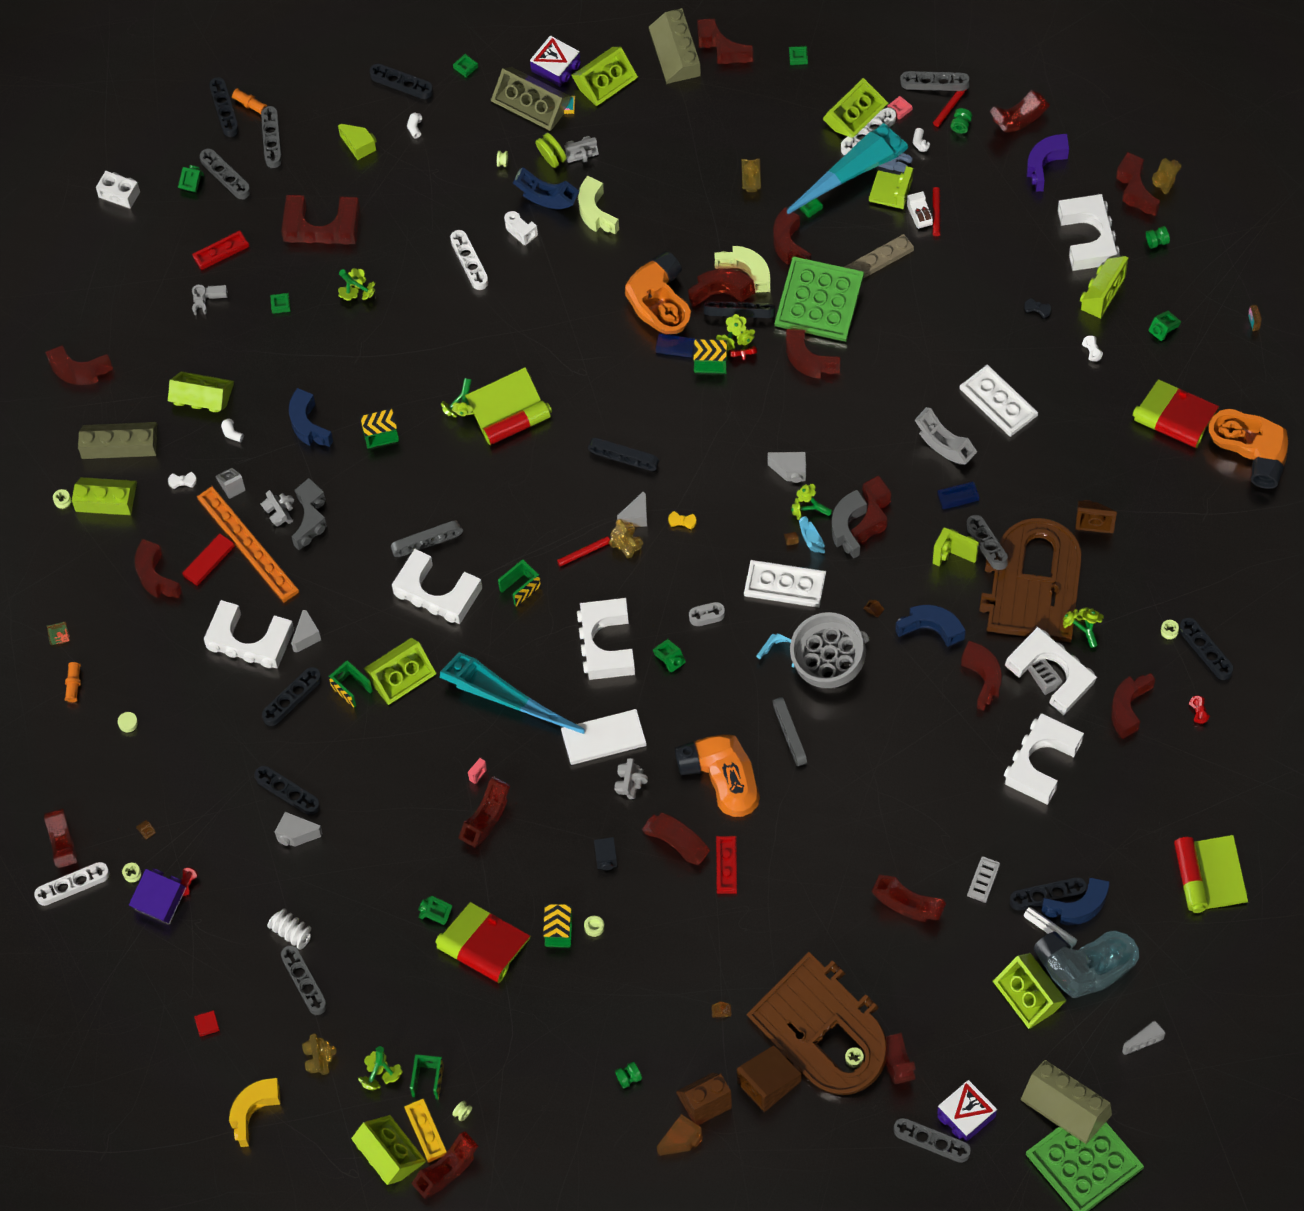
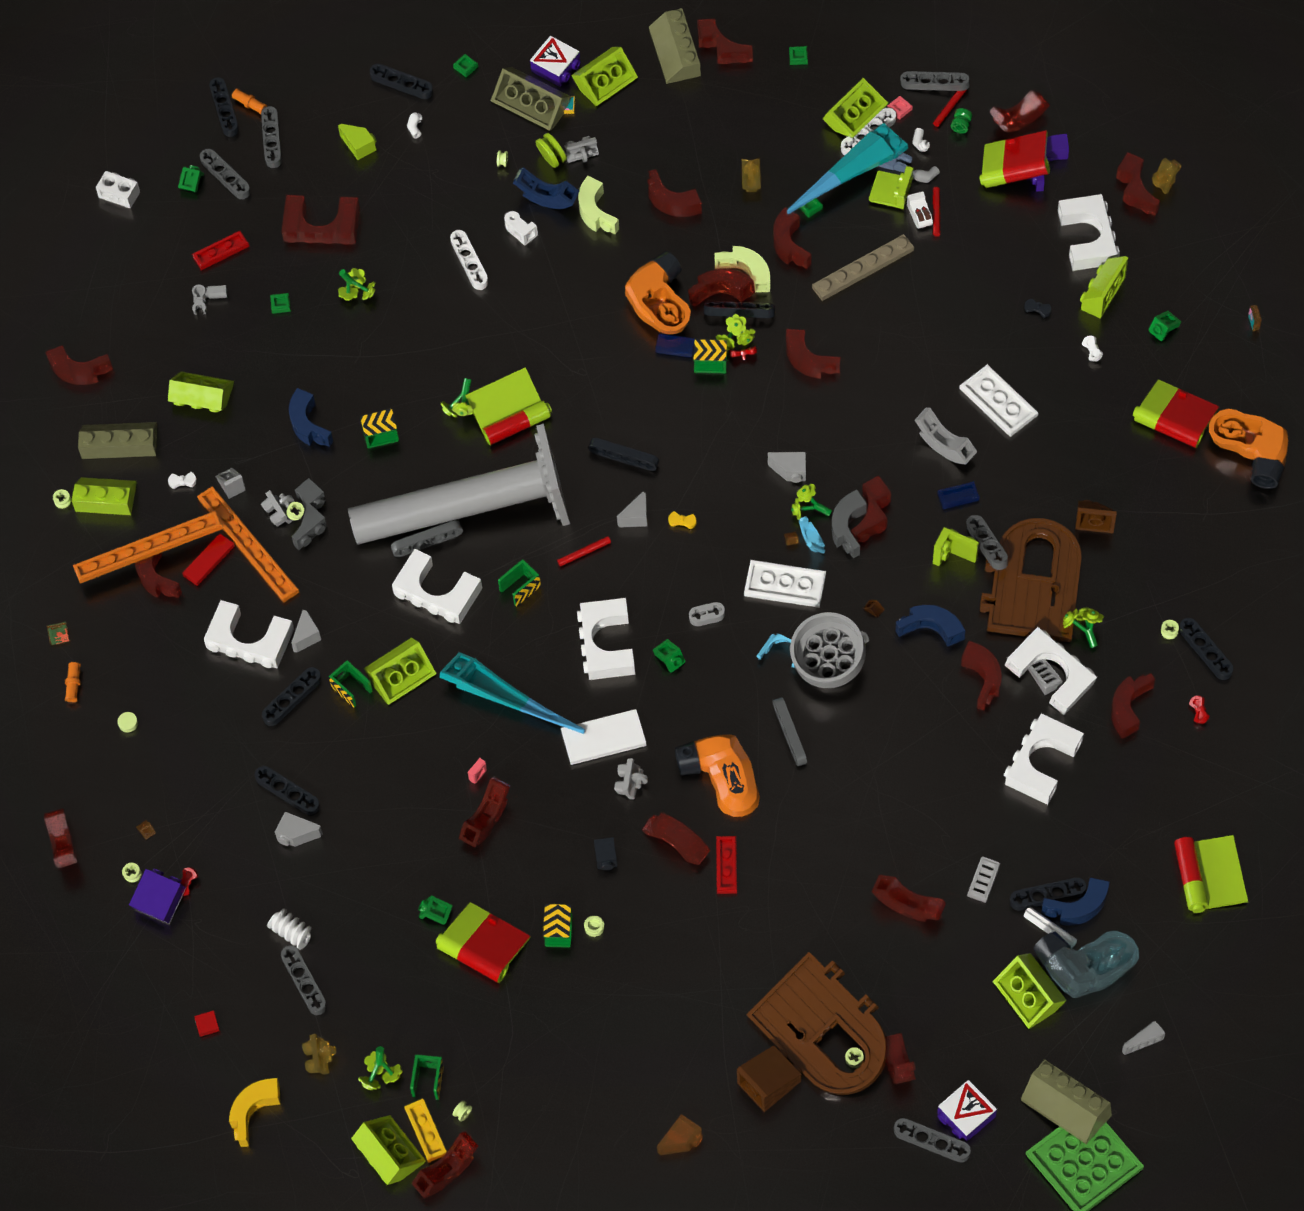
(70, 880): white beam -> none
(147, 547): none -> orange tile
(229, 432): white arm -> none
(298, 506): none -> yellowish green bush
(463, 497): none -> light grey piece
(623, 540): clear yellow hips -> none
(628, 1074): green wheel -> none
(672, 203): none -> clear red arch
(706, 1098): reddish brown slope -> none
(721, 1009): clear orange piece -> none
(819, 298): bright green plate -> none
(925, 176): none -> light grey arm
(1015, 159): none -> red door
(1157, 237): green wheel -> none

